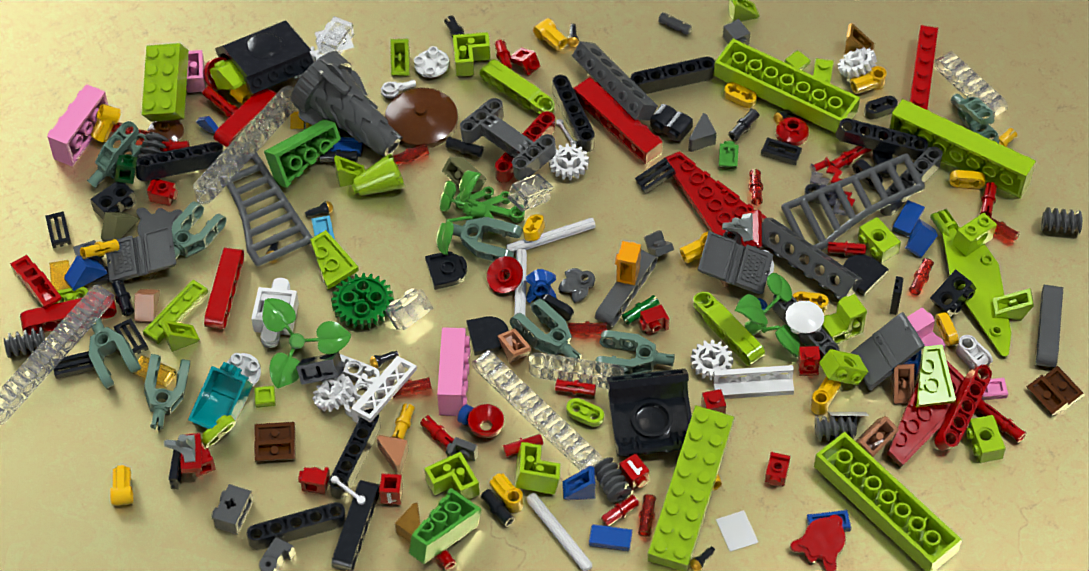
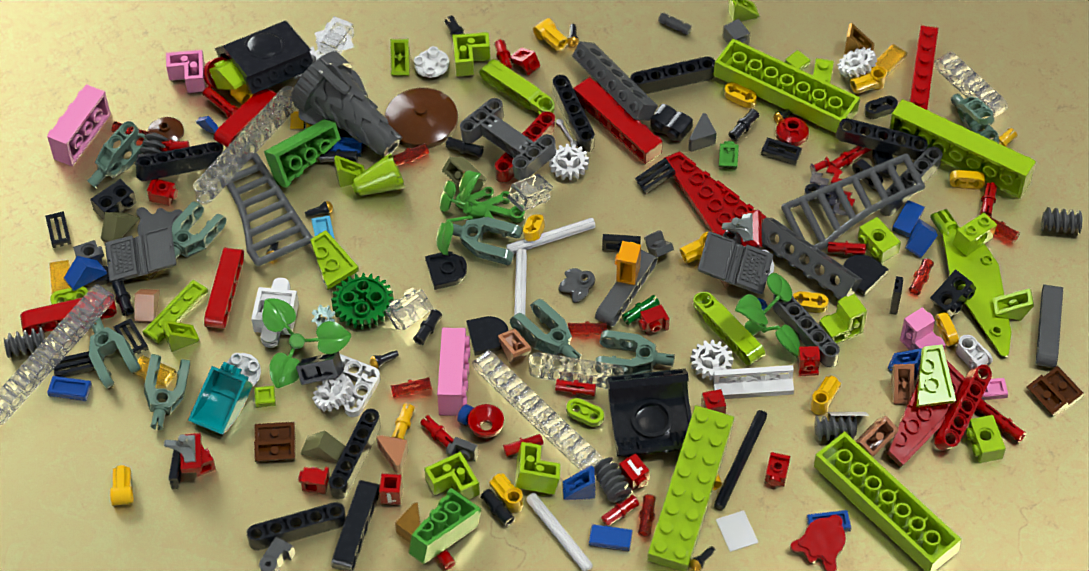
(35, 281): red slope -> none
(69, 388): none -> blue tile
(99, 249): yellow pin -> none
(106, 118): yellow piece -> none
(126, 169): dark green brick -> none
(165, 82): lime brick -> none
(213, 435): lime plate -> none
(232, 509): dark grey brick -> none
(323, 447): none -> olive slope
(325, 311): none -> light aqua gear
(360, 499): white hinge -> none
(381, 387): white fence -> none
(391, 89): white plate -> none
(427, 327): none -> black pin
(498, 271): red dish -> none
(540, 283): blue brick -> none
(560, 307): black tile -> none
(613, 242): none -> black tile
(740, 460): none -> black axle
(756, 187): clear red pin -> none
(804, 317): white dish -> none
(843, 367): lime brick -> none
(887, 349): dark grey piece -> none
(891, 58): none -> clear yellow tile

